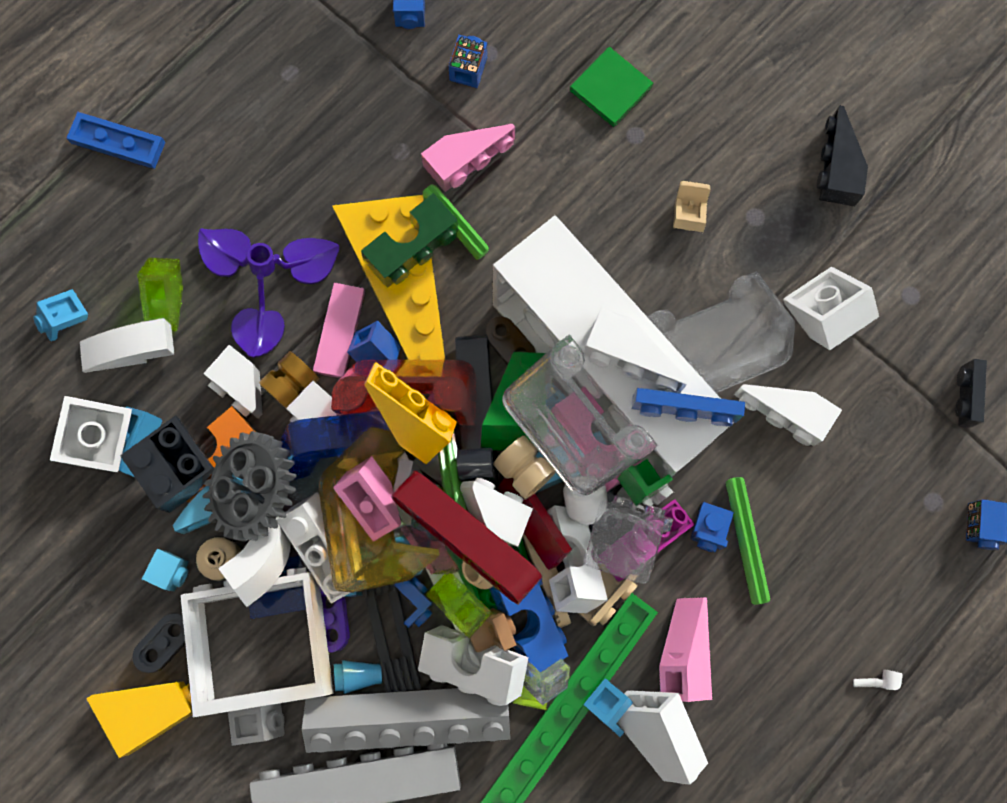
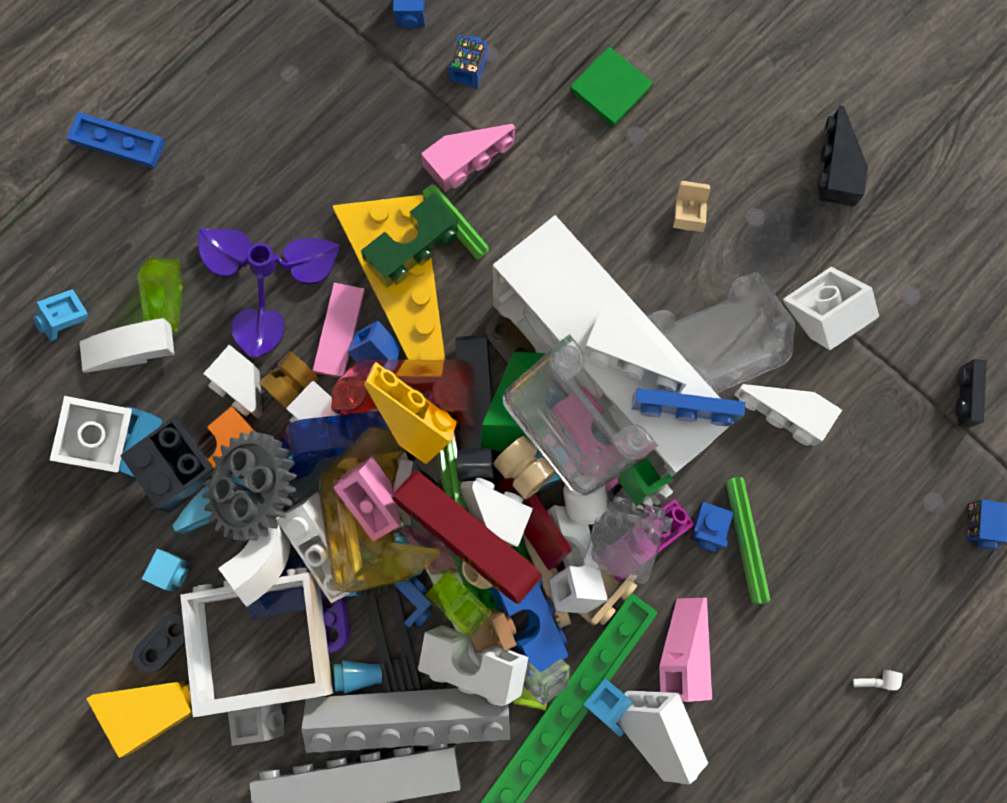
(210, 553): tan head -> none

